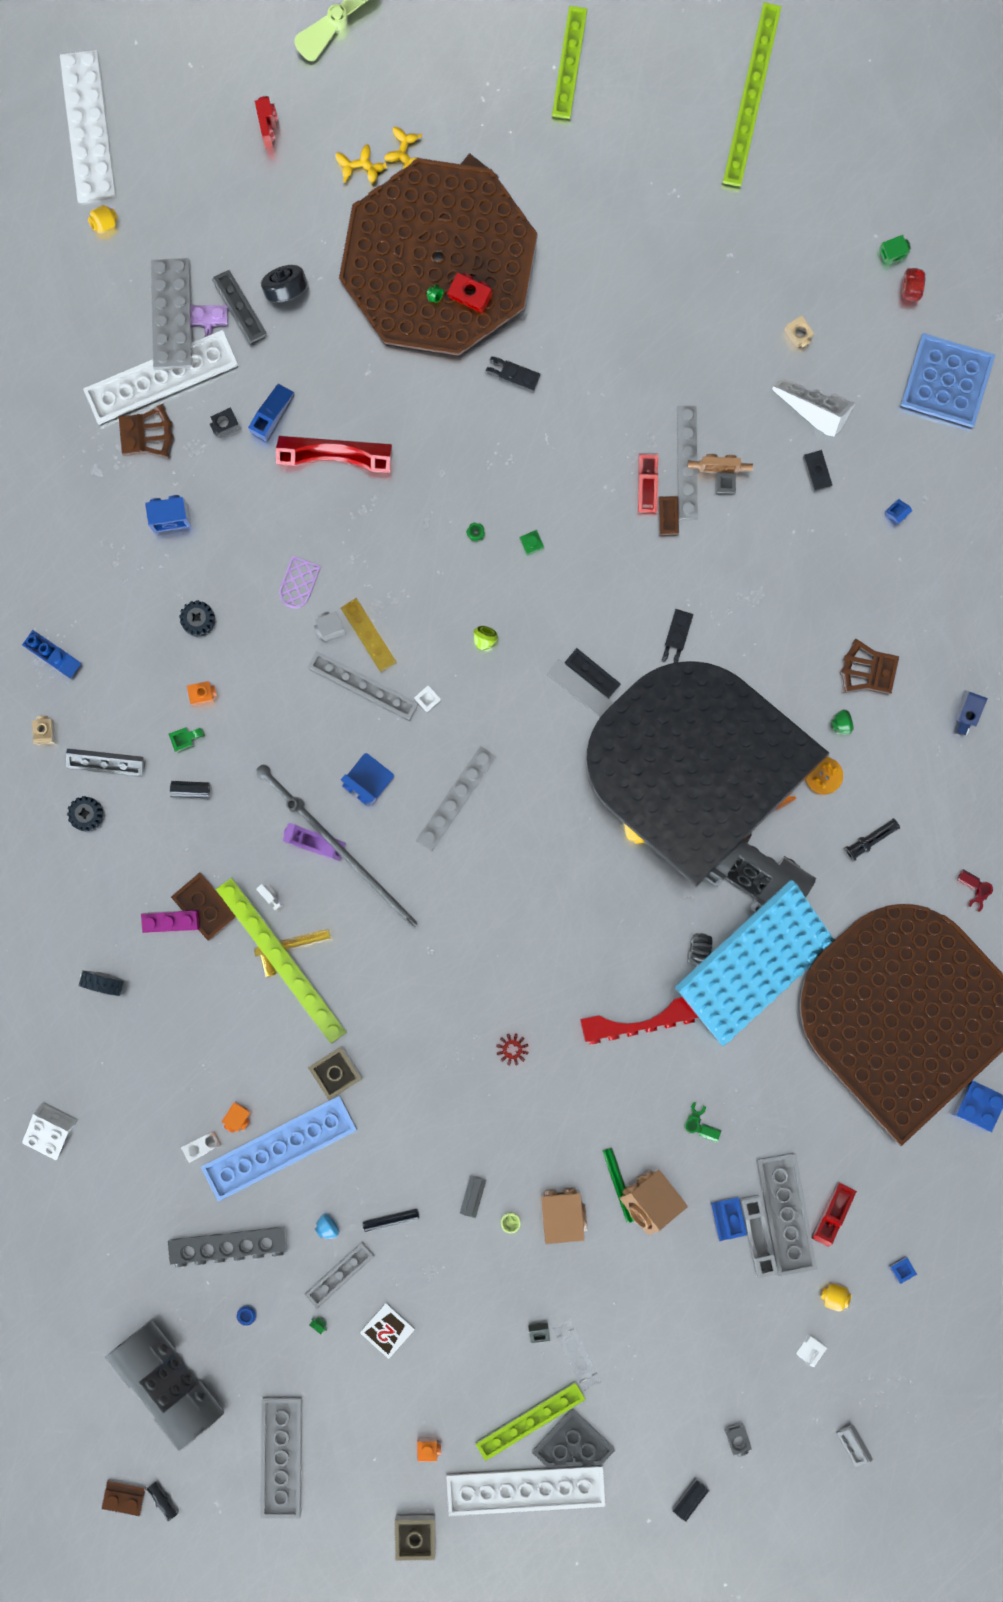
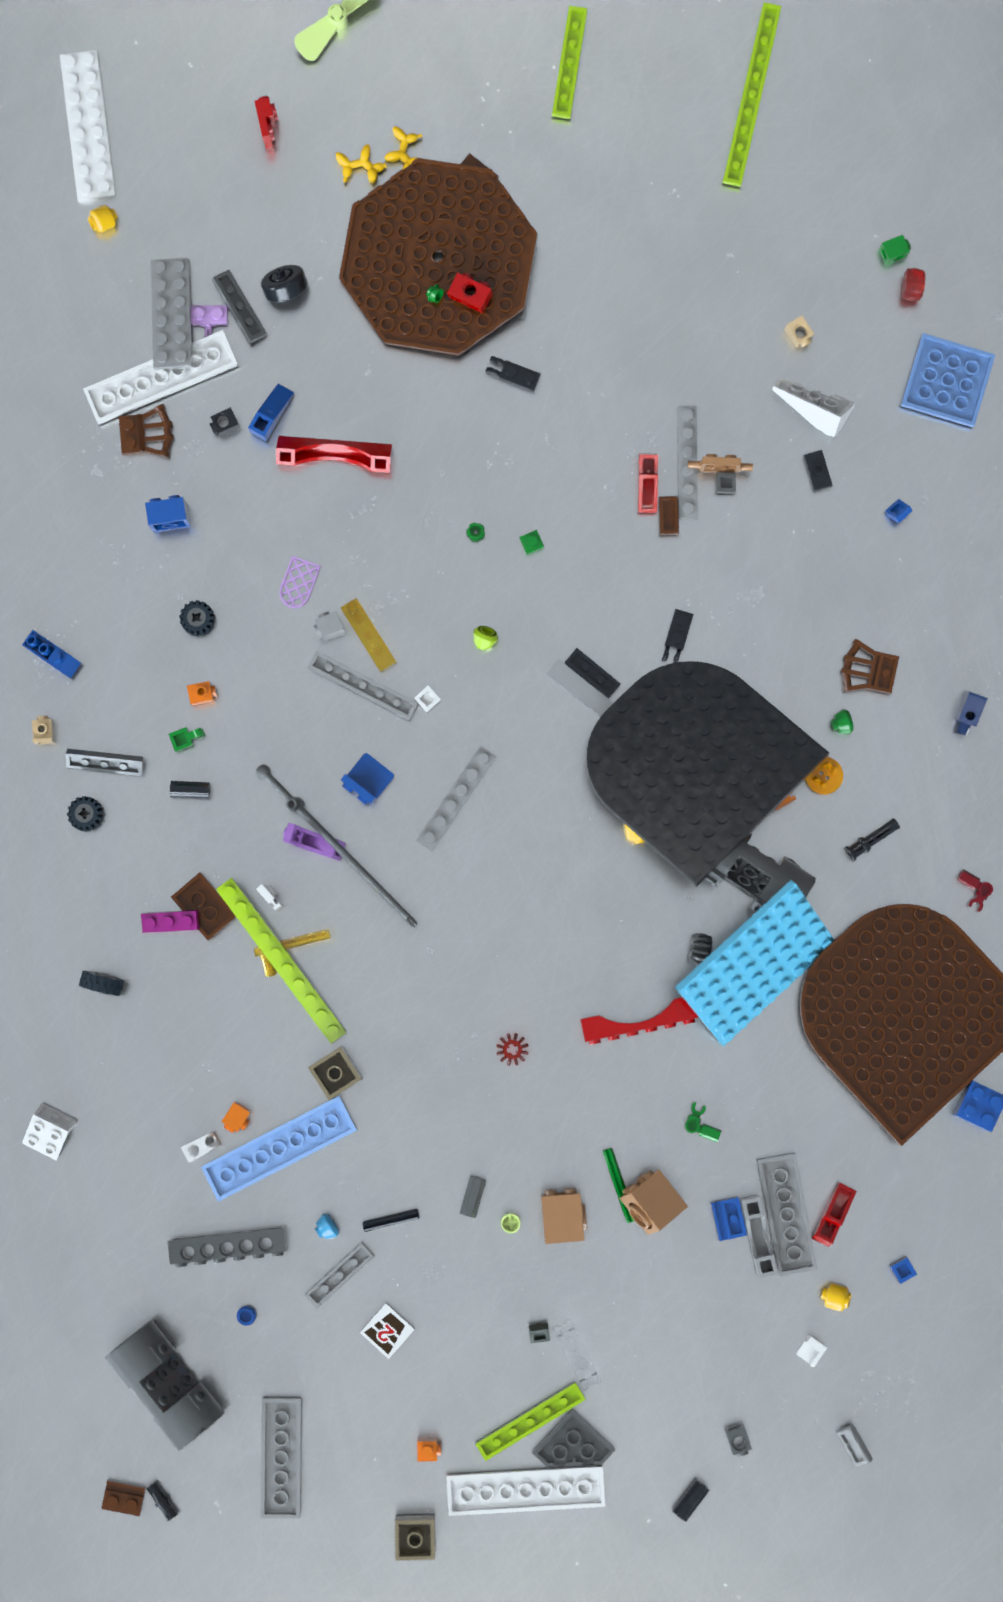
(318, 1325): green plate -> none

